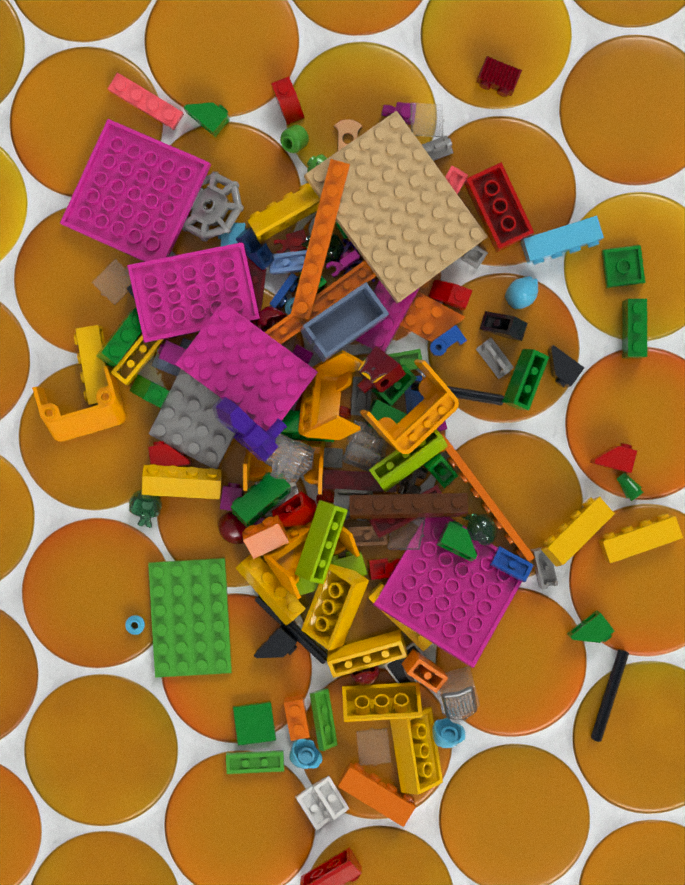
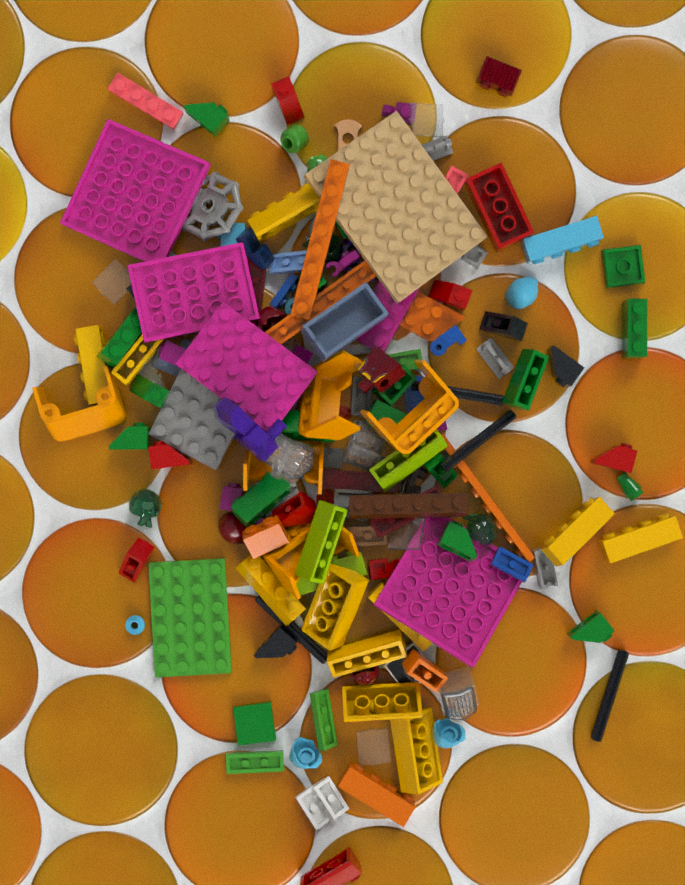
(132, 438): none -> green slope
(136, 559): none -> red slope
(181, 482): yellow brick -> none
(293, 242): red plate -> none
(297, 717): orange brick -> none
(478, 440): none -> black axle

